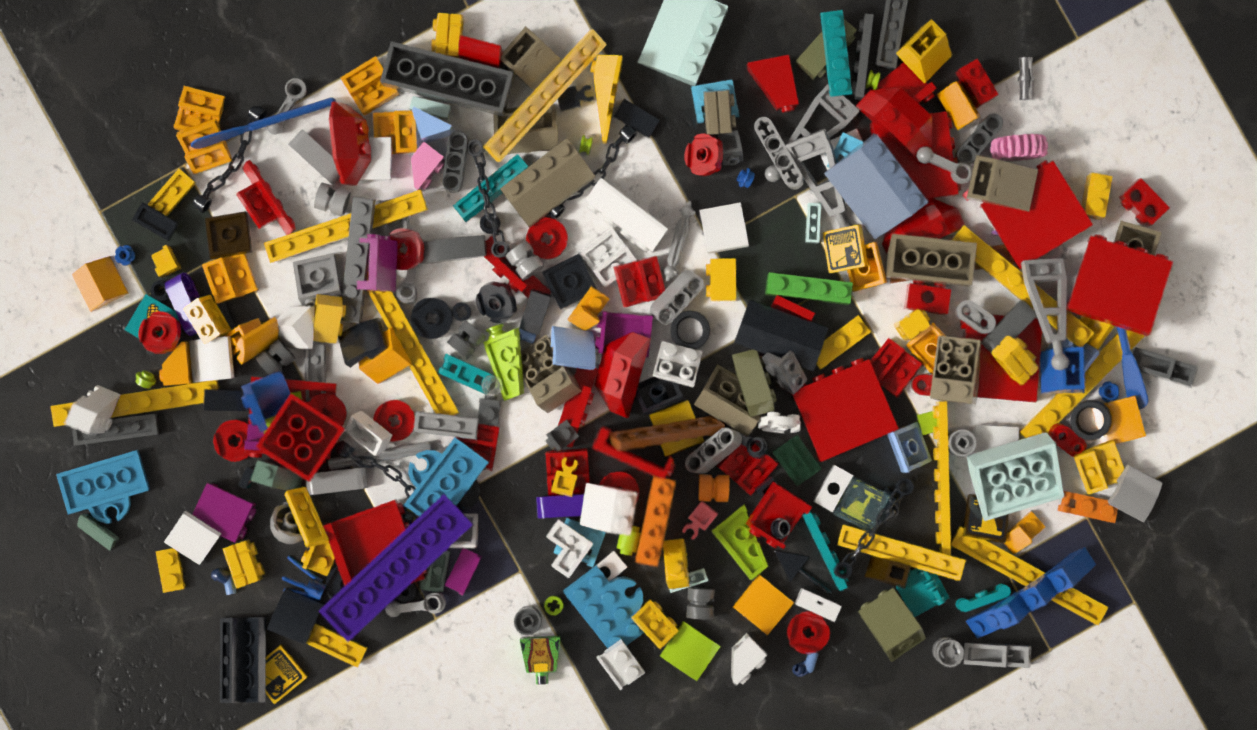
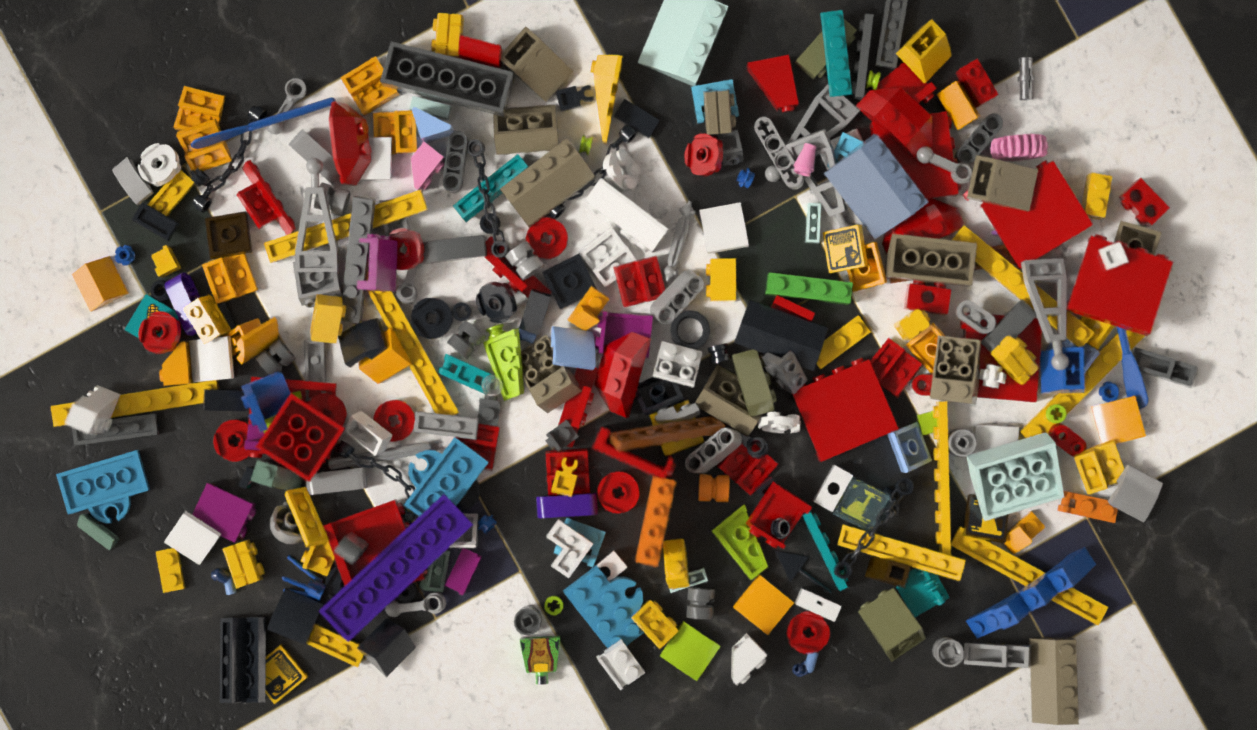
(131, 181): none -> light grey slope
(145, 379): lime plate -> none
(168, 169): none -> white plate
(199, 177): none -> black plate
(297, 327): white slope -> none
(316, 260): none -> light grey plate
(351, 547): none -> dark grey beam
(387, 647): none -> black slope
(486, 523): none -> blue plate
(544, 95): yellow plate -> none
(608, 508): white slope -> none
(621, 162): none -> white plate
(629, 543): lime brick -> none
(669, 415): none -> light grey slope
(701, 518): coral plate -> none
(719, 353): none -> black wheel
(796, 460): clear green plate -> none
(805, 162): none -> bright pink cone
(983, 598): teal plate -> none
(992, 376): none -> white gear
(1050, 417): none -> lime bush
(1054, 681): none -> dark tan slope
(1091, 435): black tyre -> none
(1113, 256): none -> white plate

